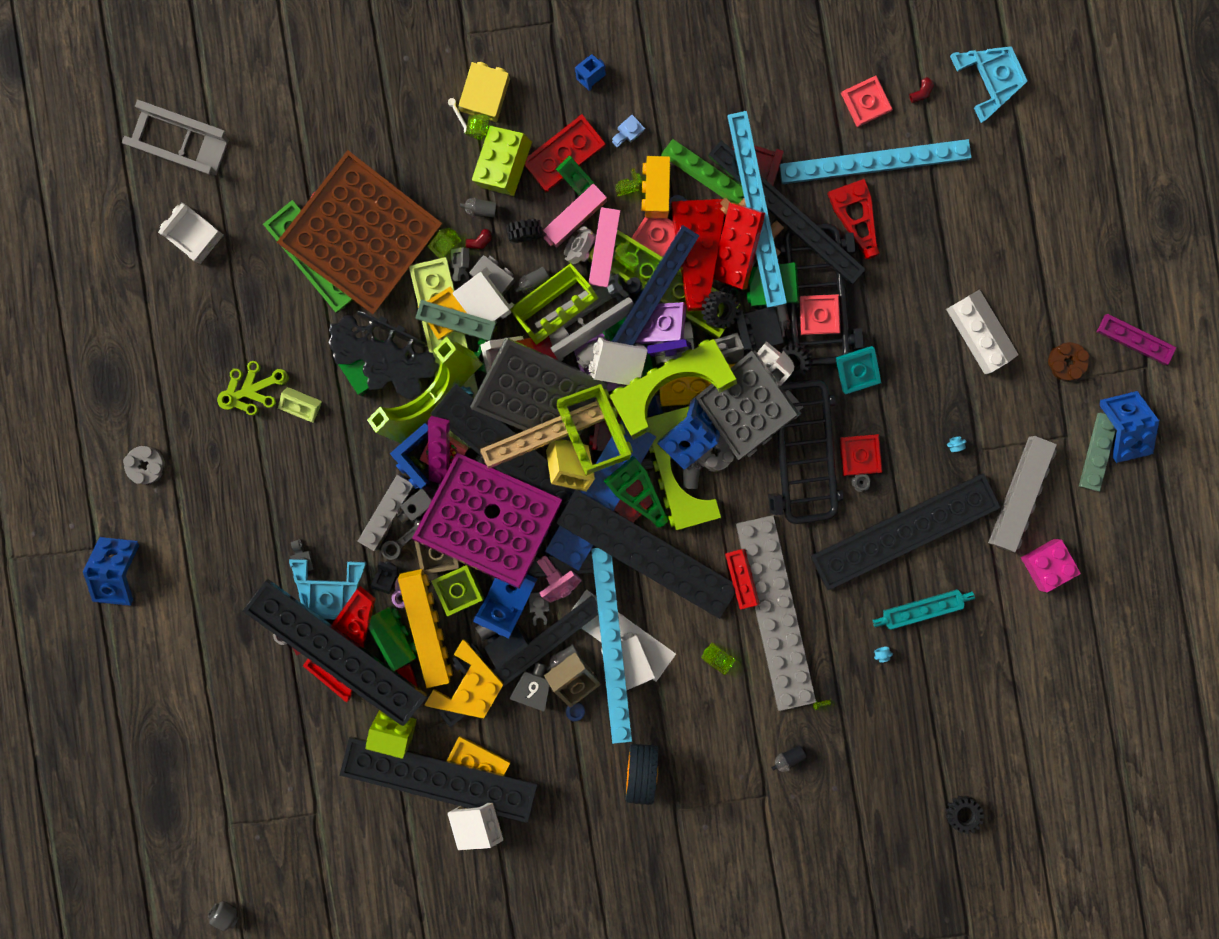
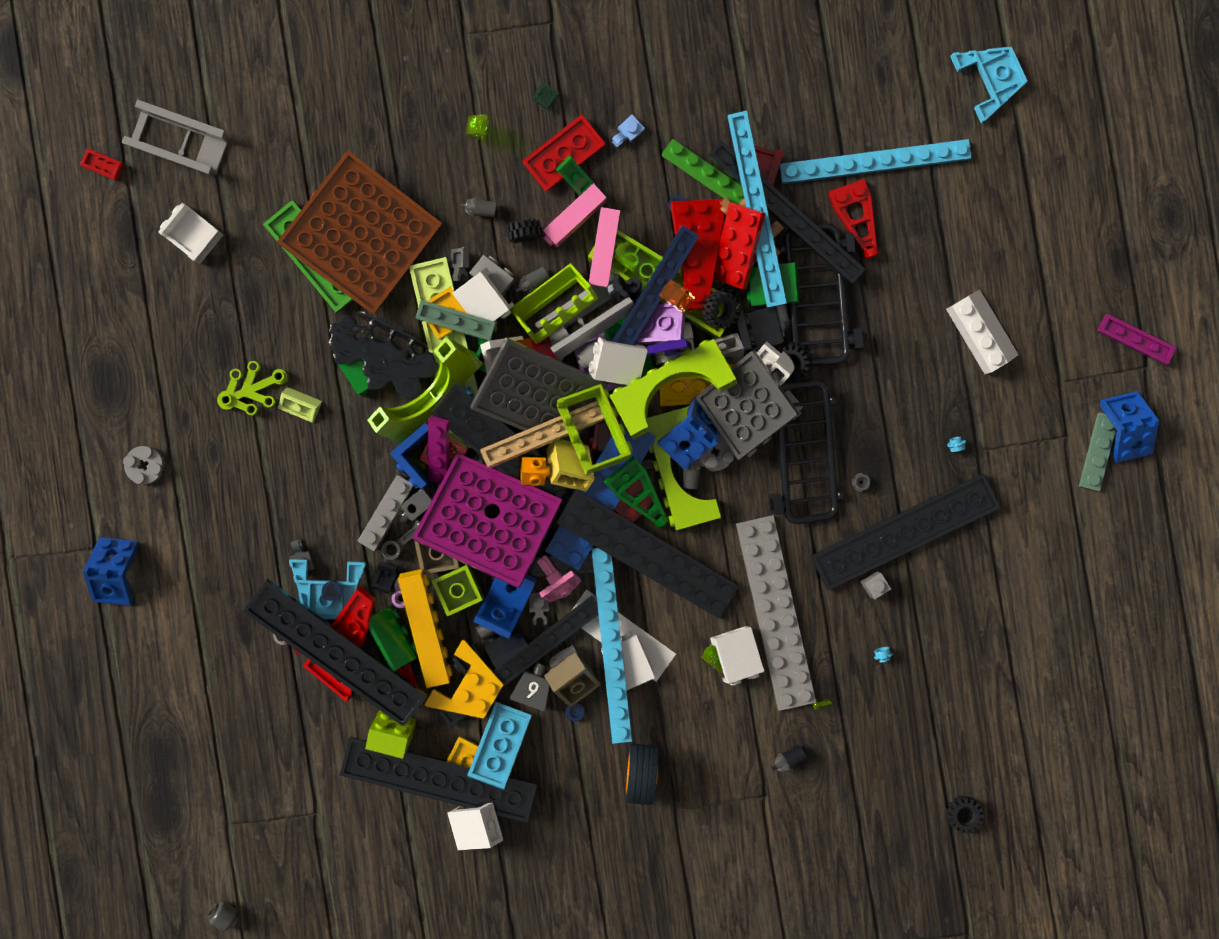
(102, 164): none -> red plate
(331, 590): none -> dark blue tile
(444, 242): clear neon green bracket -> none
(452, 103): white hinge -> none
(481, 241): dark red arm -> none
(484, 91): light yellow brick -> none
(499, 745): none -> medium azure plate
(501, 160): lime brick -> none
(534, 471): none -> light orange brick
(545, 96): none -> clear green plate
(579, 246): light grey plate -> none
(590, 71): blue brick -> none
(625, 186): clear neon green bracket -> none
(655, 234): coral tile -> none
(655, 406): dark blue plate -> none
(656, 187): yellow brick -> none
(676, 296): none -> clear orange brick
(738, 655): none -> white panel
(742, 579): red plate -> none
(819, 314): coral tile -> none
(858, 370): teal plate -> none
(860, 455): red tile -> none
(866, 101): coral tile -> none
(875, 585): none -> light grey brick
(923, 609): teal plate -> none
(926, 88): dark red arm -> none
(1022, 494): light grey brick -> none
(1050, 565): dark pink brick -> none
(1058, 365): reddish brown plate -> none

